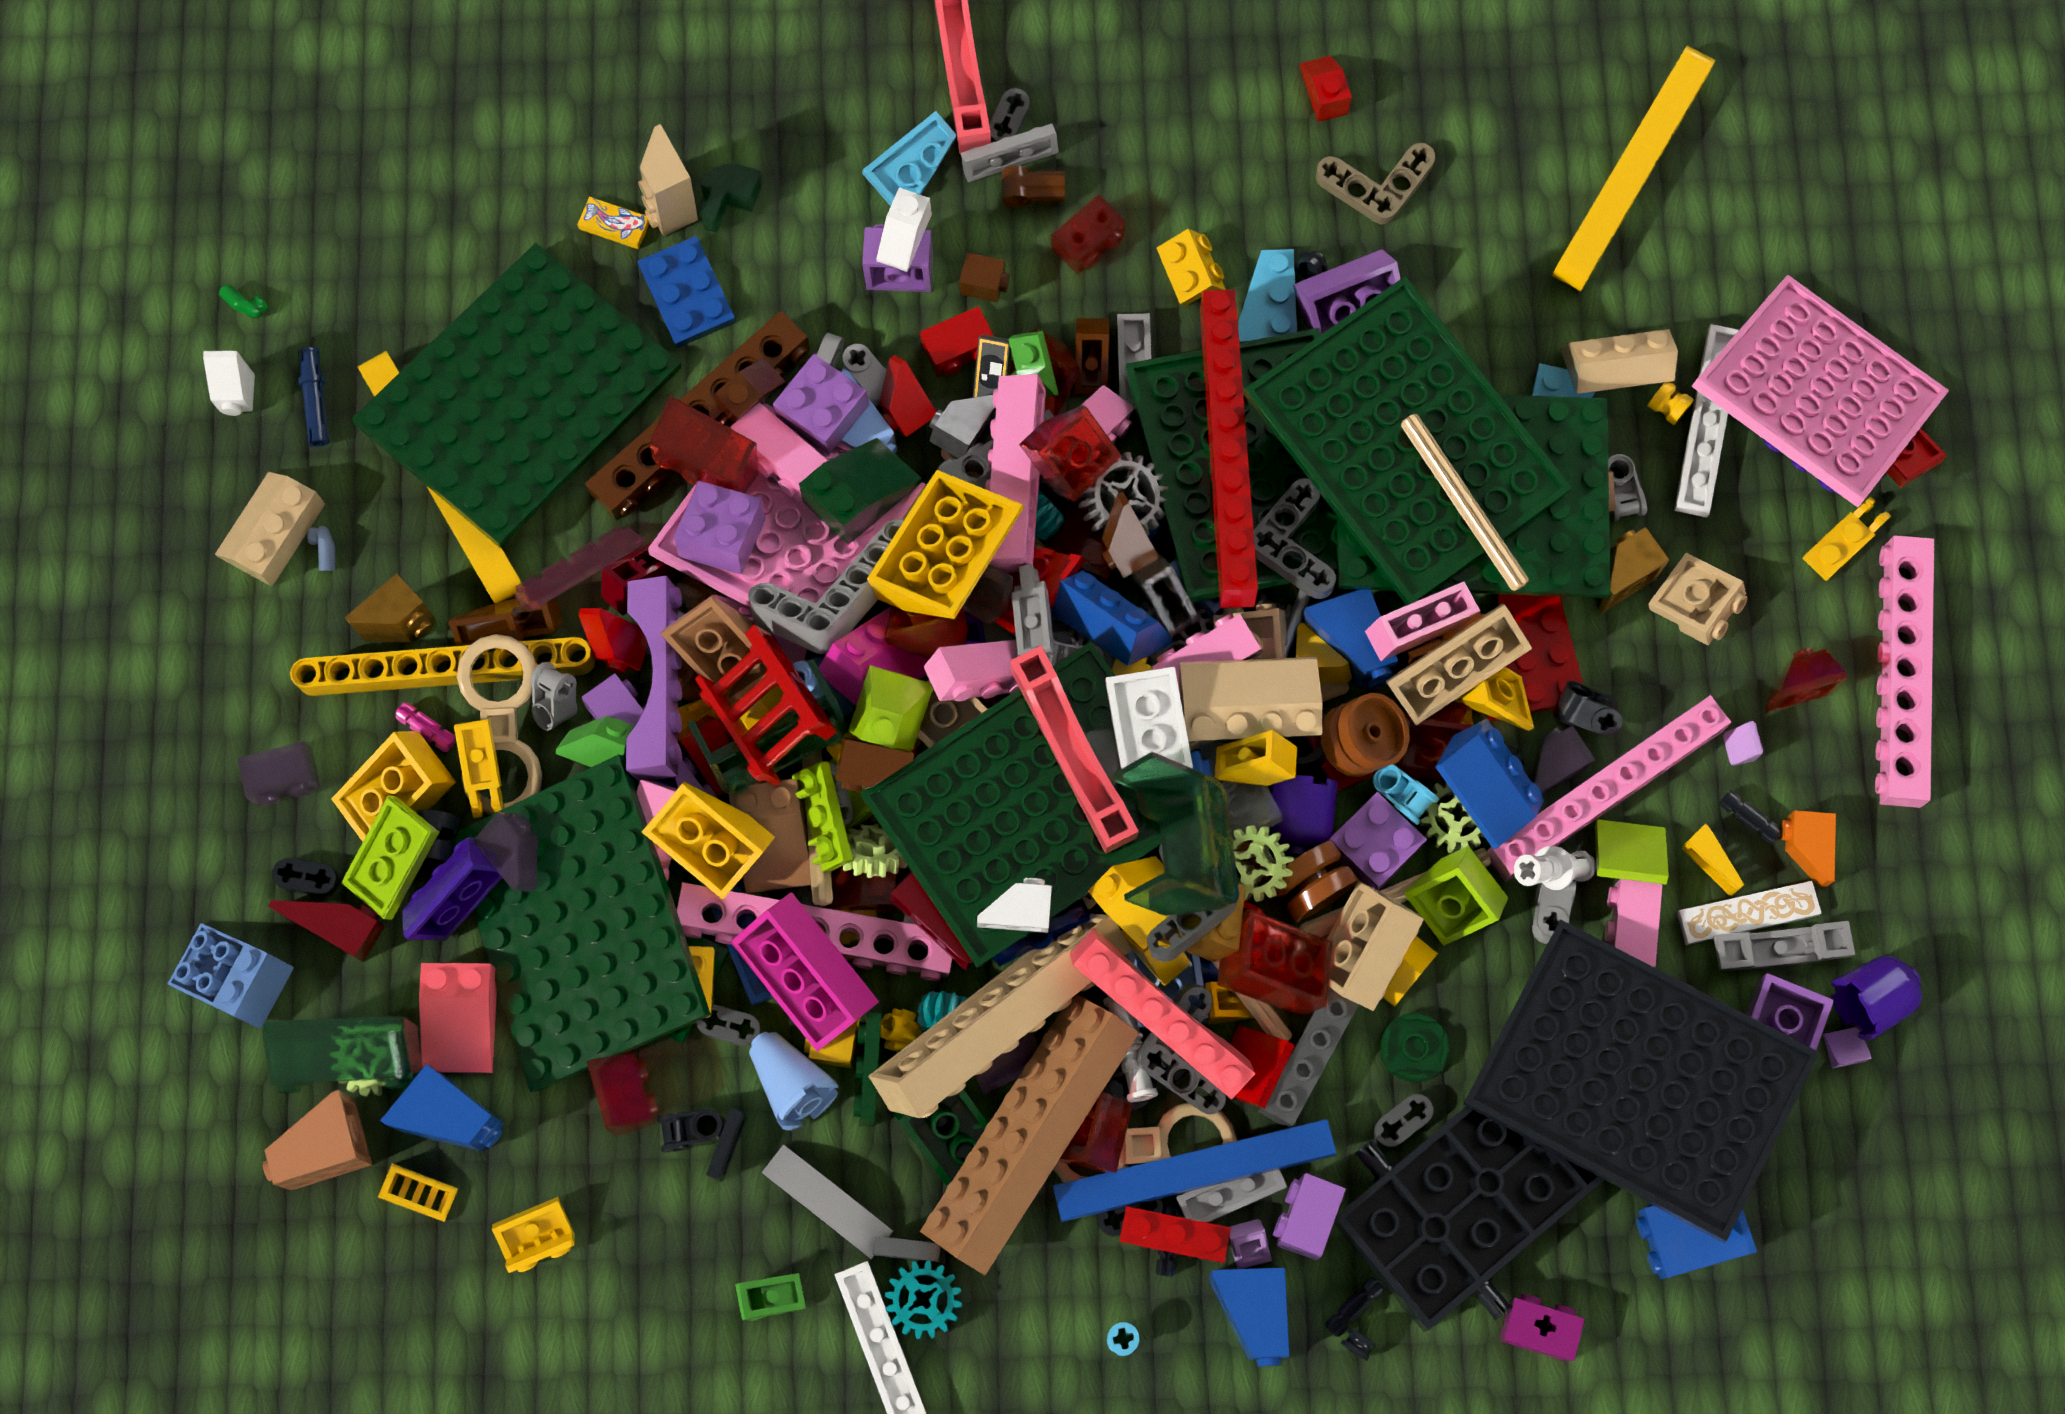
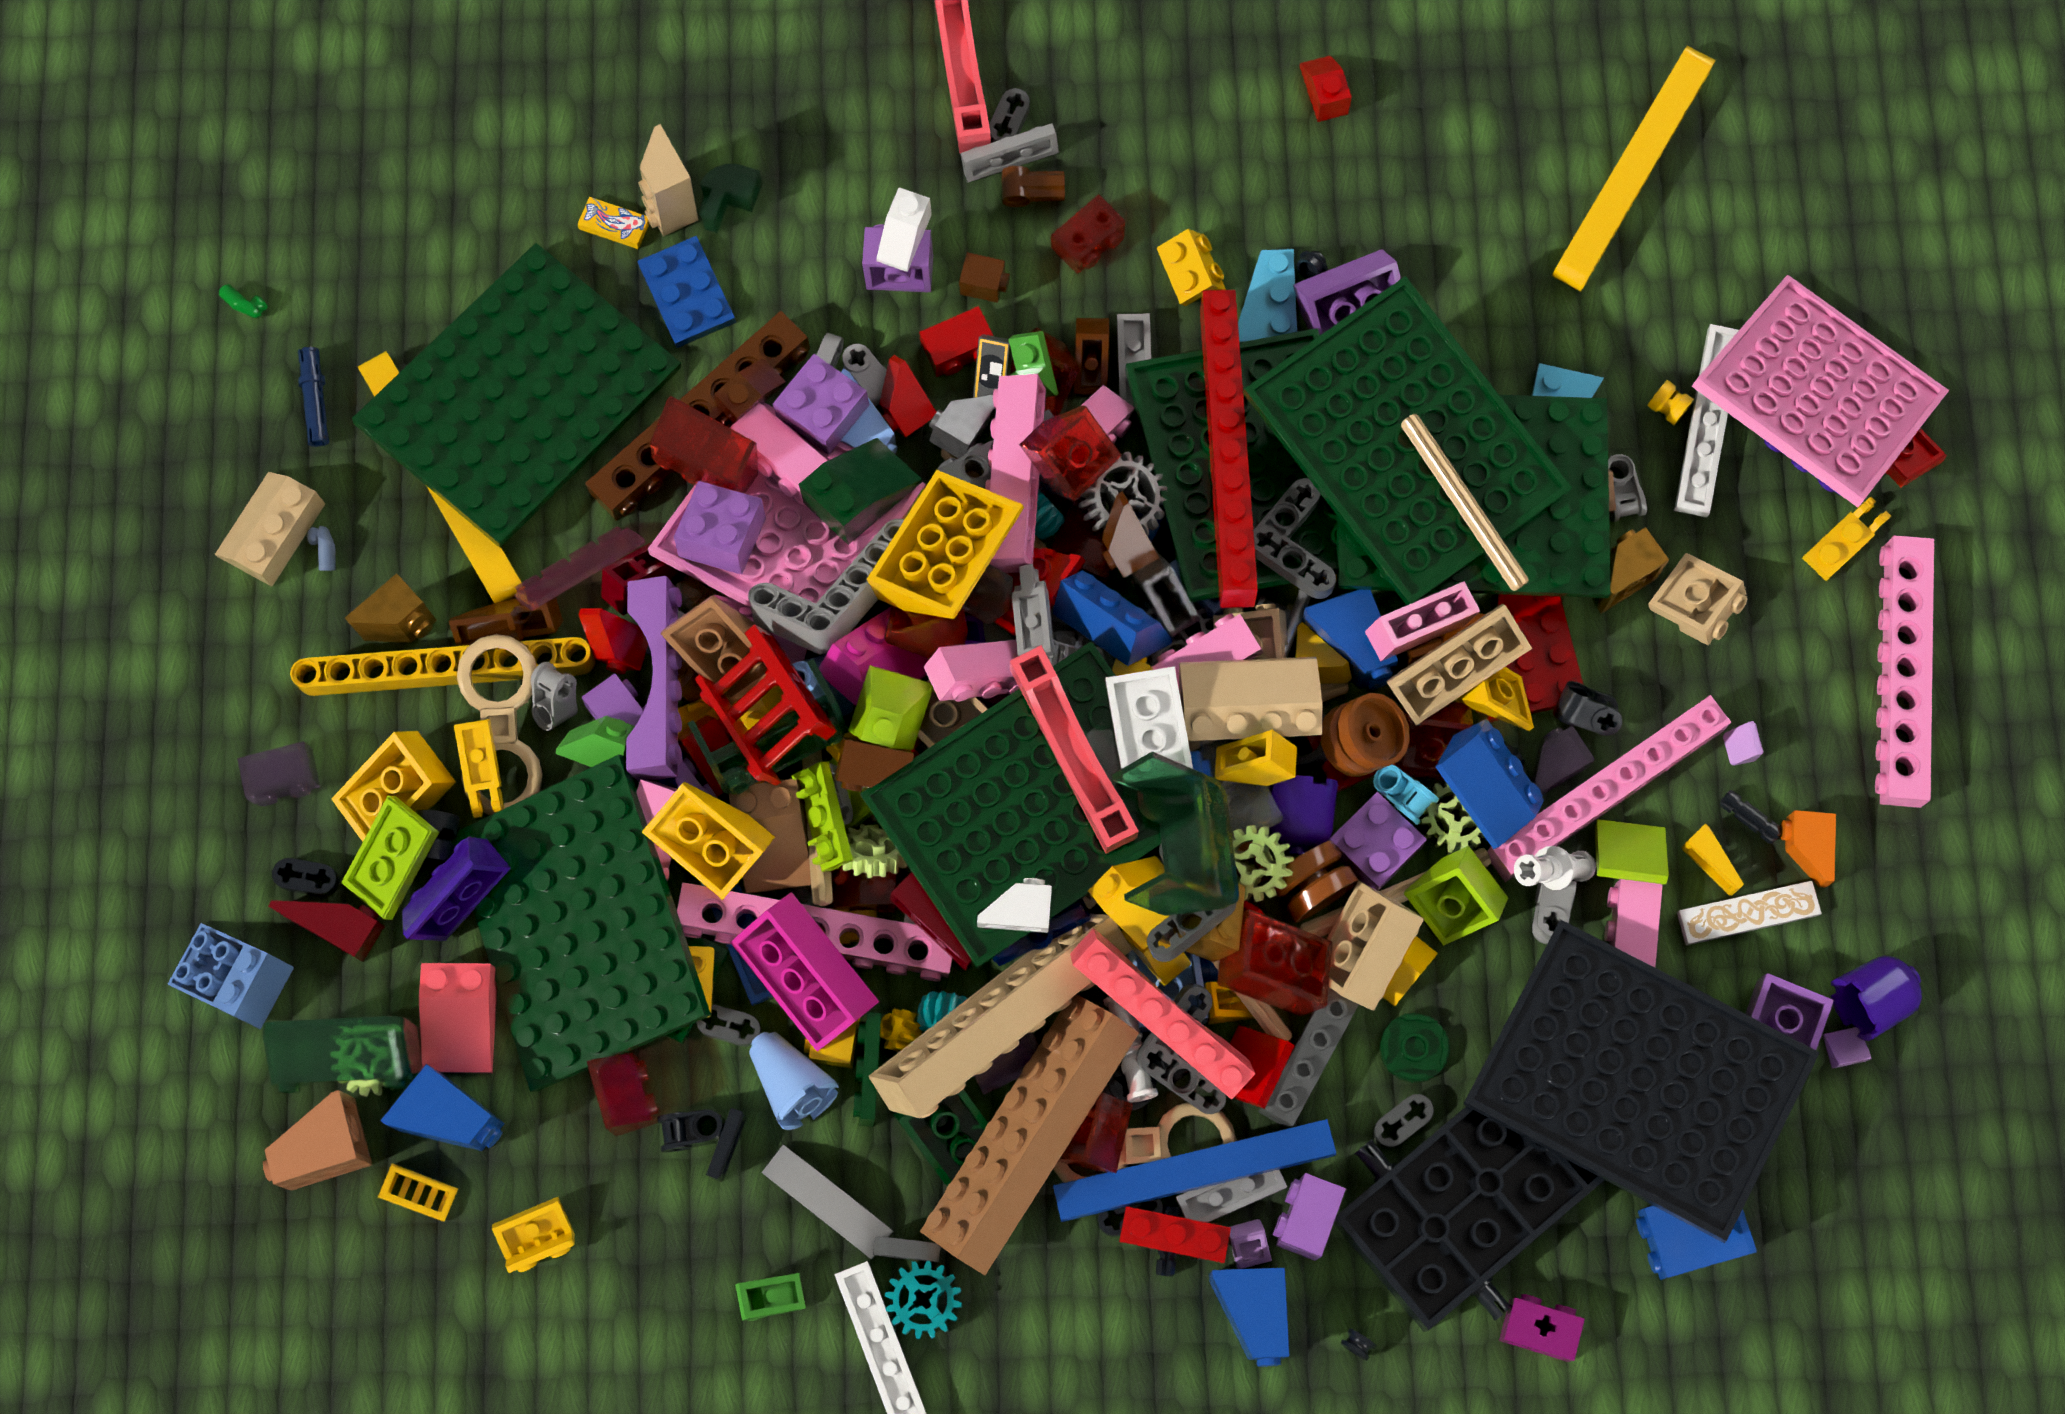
(229, 382): white slope -> none
(426, 726): dark pink axle -> none
(511, 849): clear purple slope -> none
(912, 159): medium azure wing -> none
(1129, 1329): medium azure bush -> none
(1354, 1307): black axle -> none
(1386, 192): dark tan beam -> none
(1621, 361): tan slope -> none
(1784, 947): light grey slope -> none
(1806, 678): clear red slope -> none

